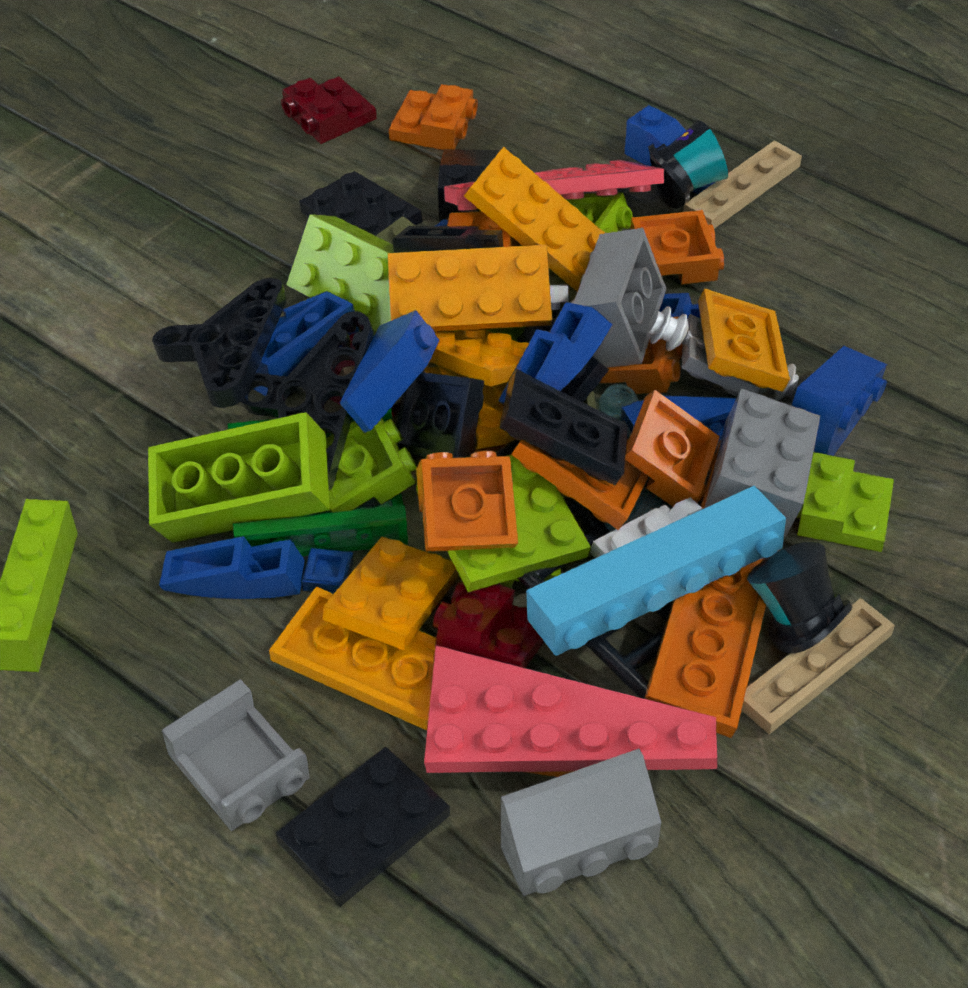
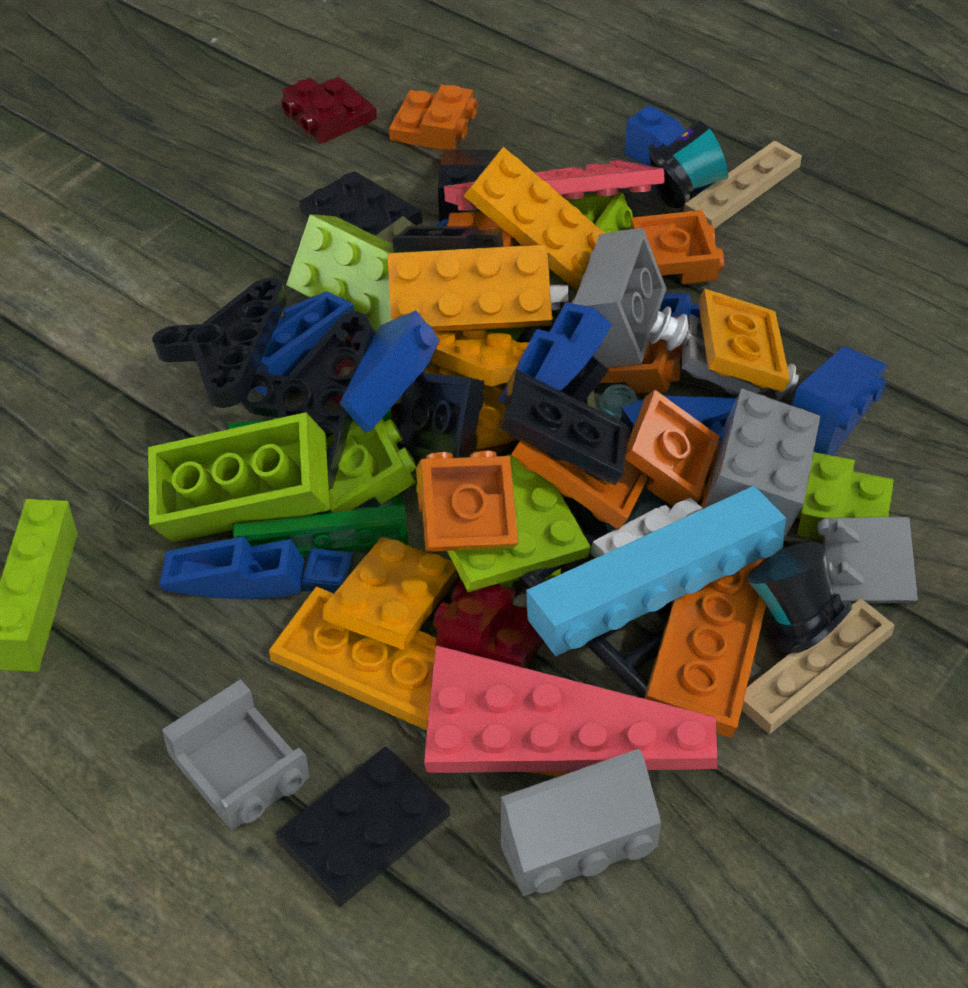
(870, 558): none -> light grey plate

